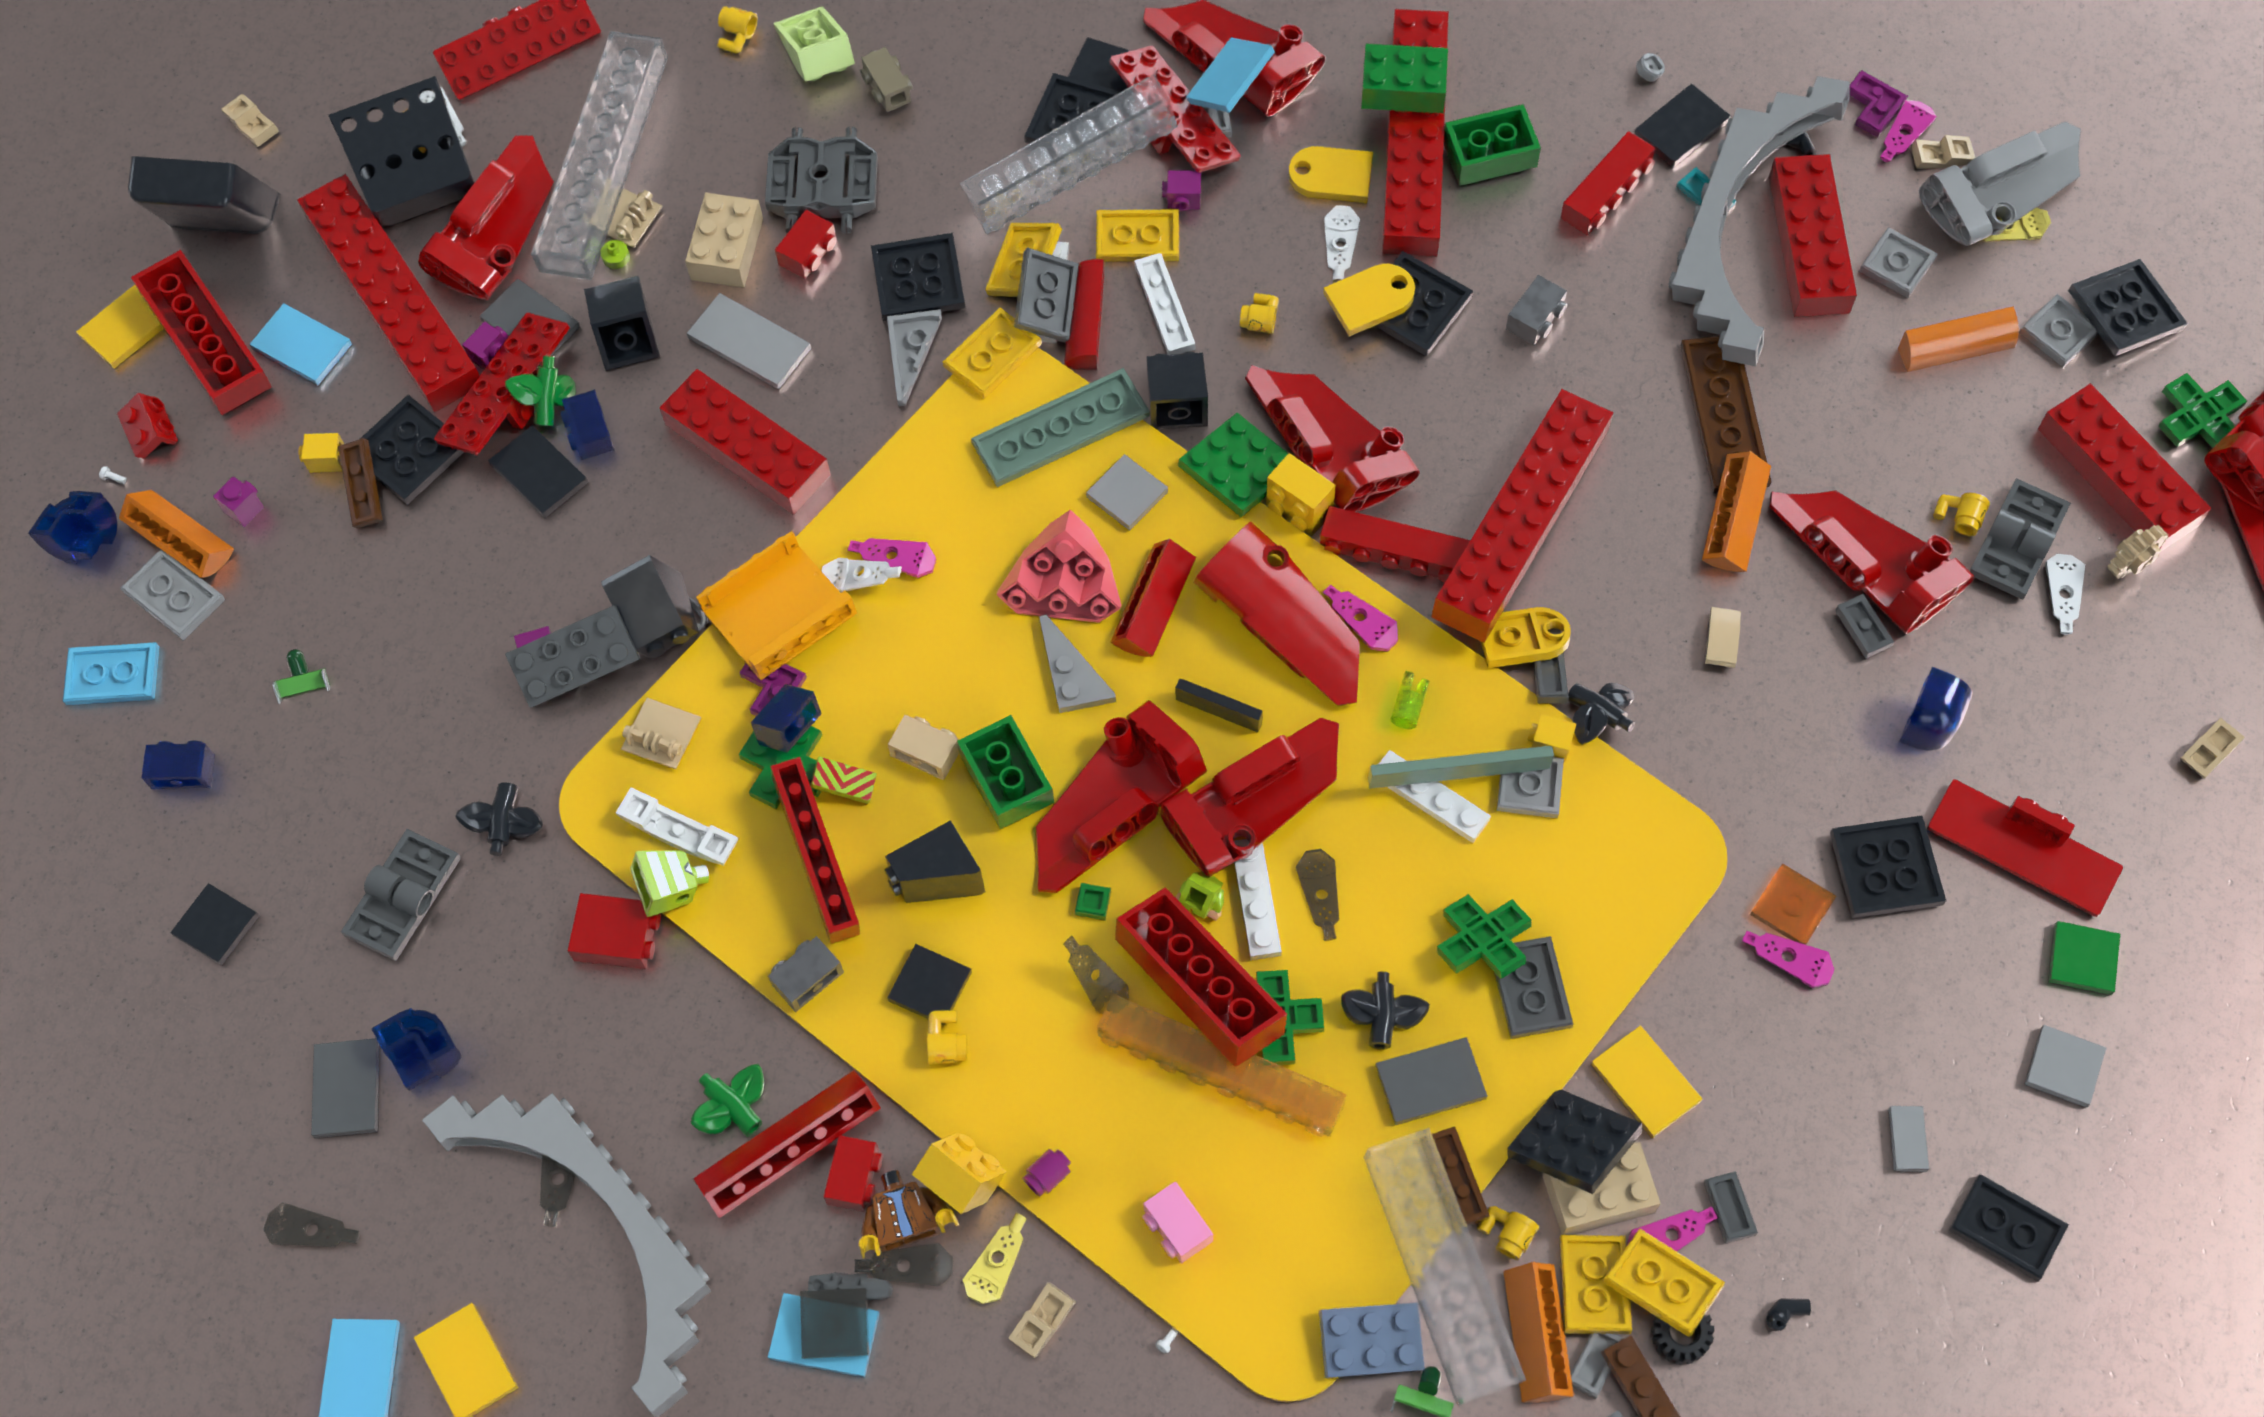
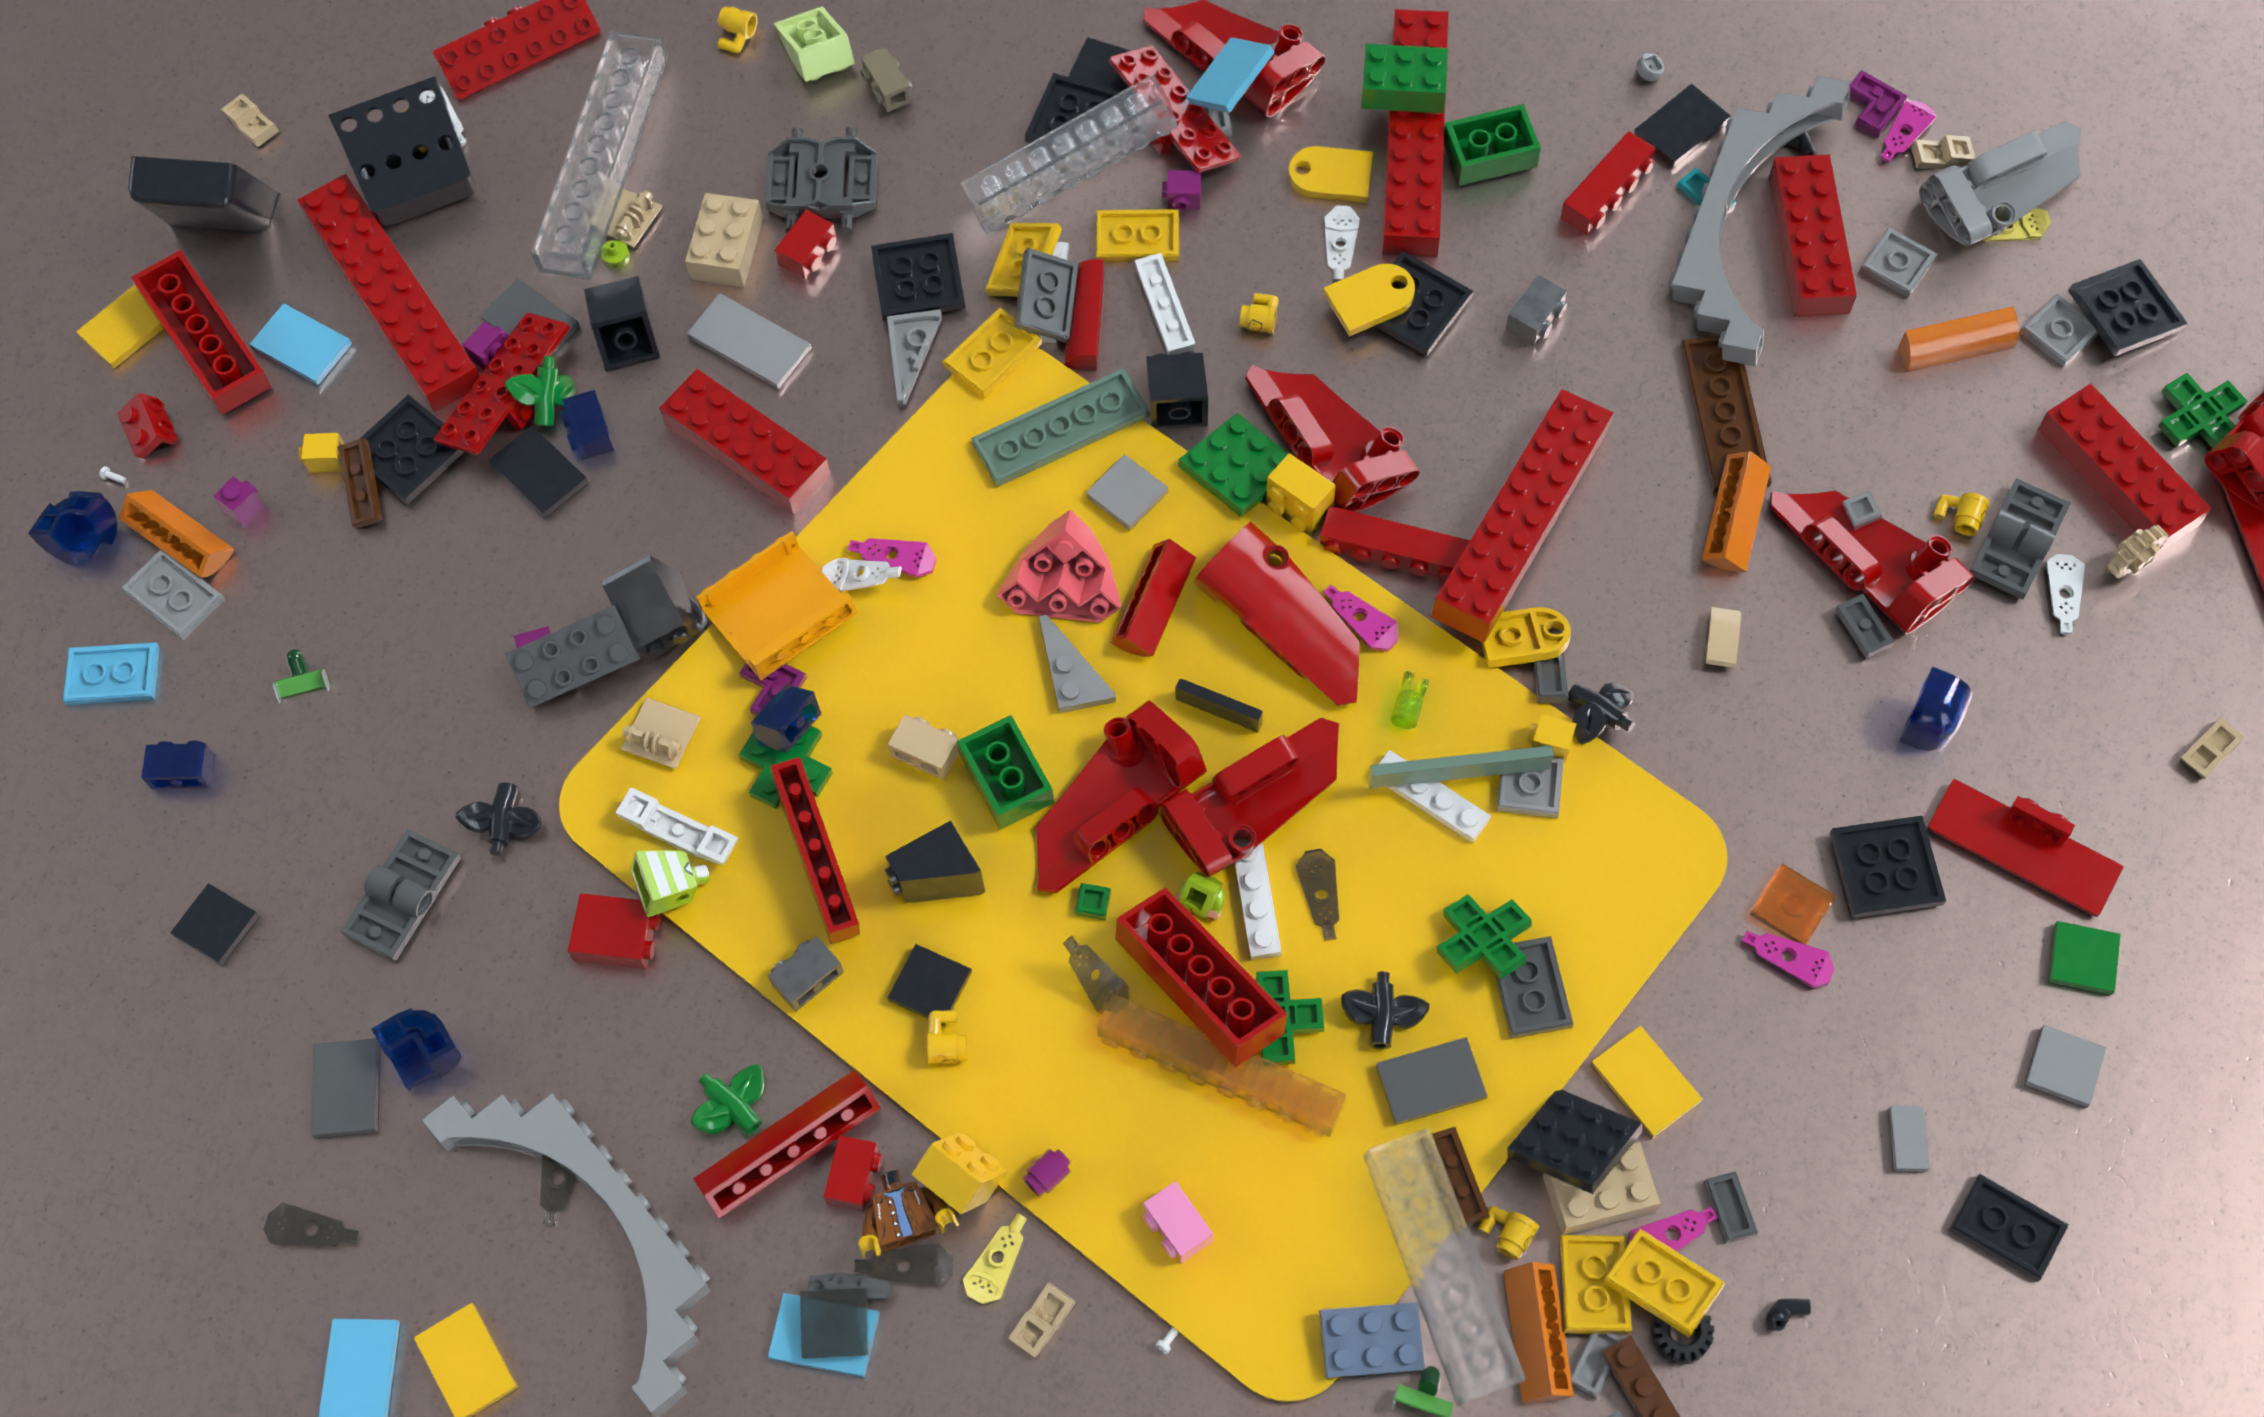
(490, 222): red panel -> none
(843, 780): tile -> none
(1862, 509): none -> light grey tile

